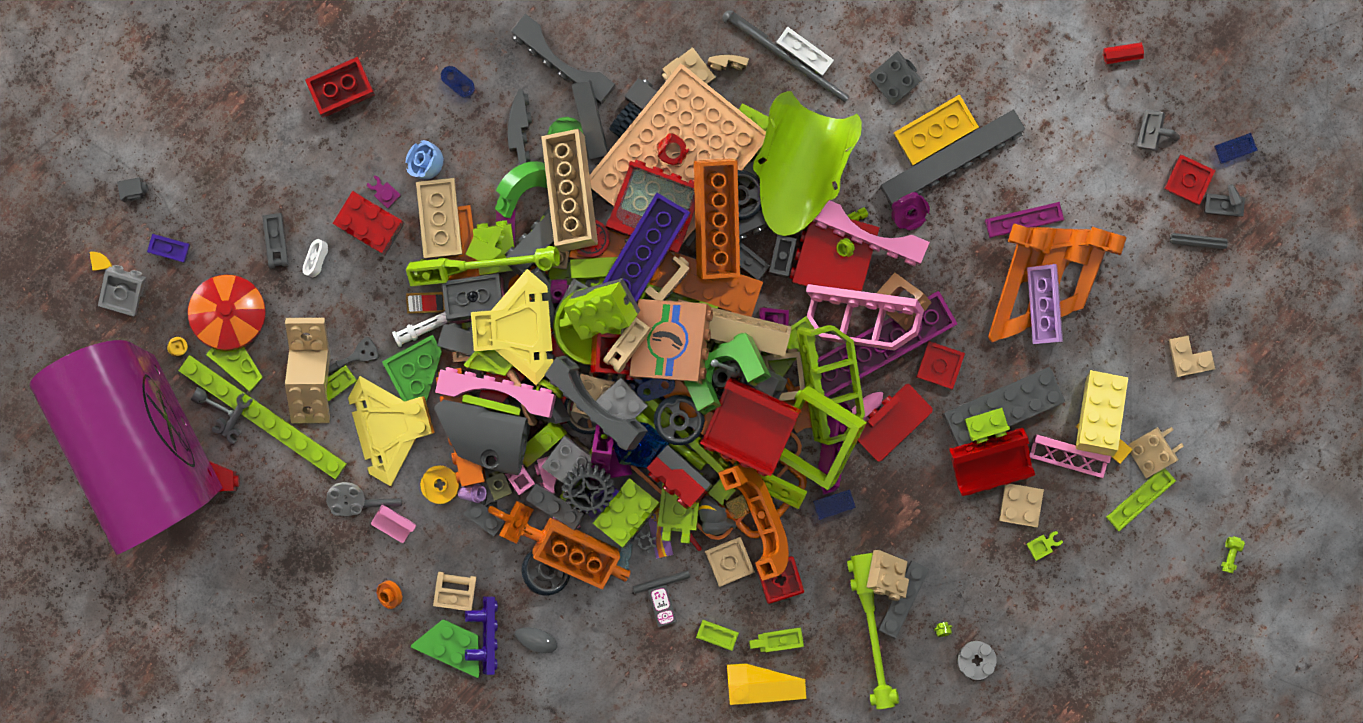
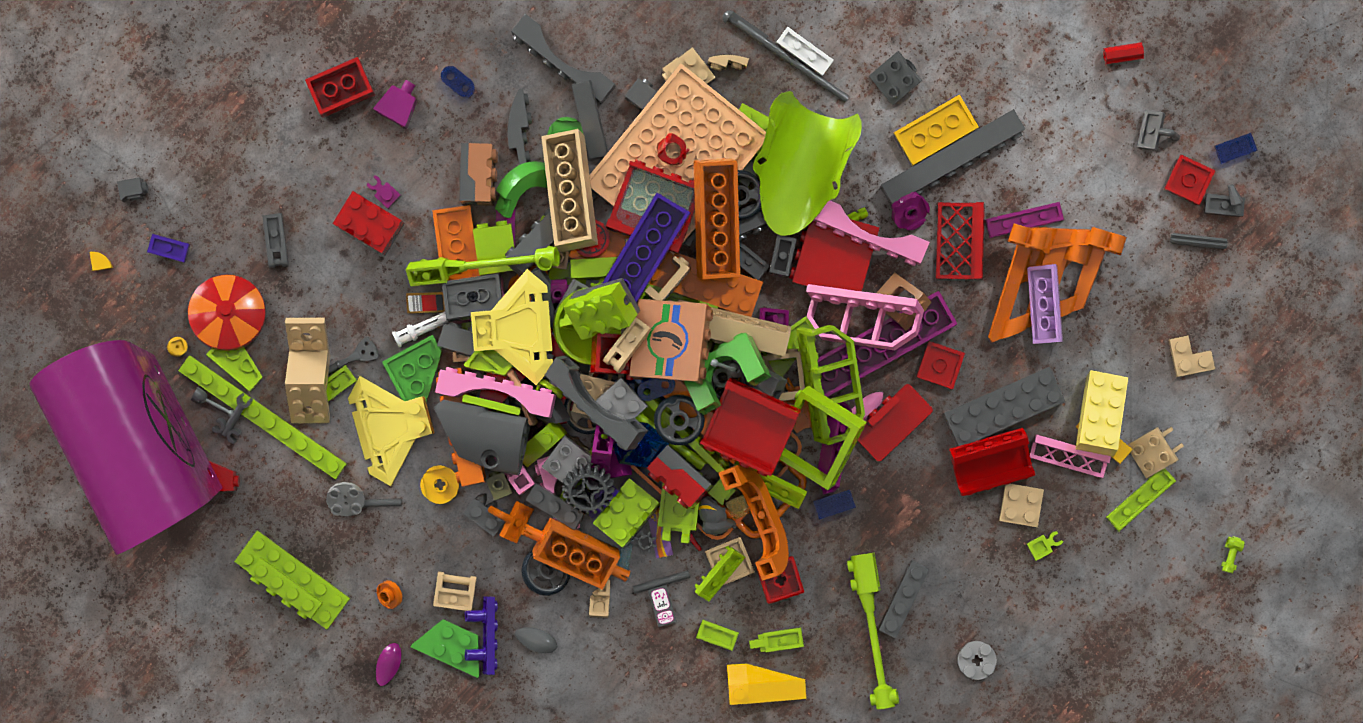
(121, 290): light grey plate -> none
(291, 580): none -> lime plate
(315, 258): white plate -> none
(388, 664): none -> magenta arm
(393, 523): bright pink panel -> none
(398, 104): none -> magenta torso
(424, 160): light blue cylinder -> none
(439, 218): tan plate -> none
(473, 493): lavender cone -> none
(478, 174): none -> nougat piece
(483, 250): lime brick -> none
(600, 602): none -> tan slope
(624, 119): black bush -> none
(719, 573): none -> lime plate
(845, 247): lime plate -> none
(888, 575): tan plate -> none
(943, 629): lime plate -> none
(976, 245): none -> red fence
(987, 425): lime bracket -> none

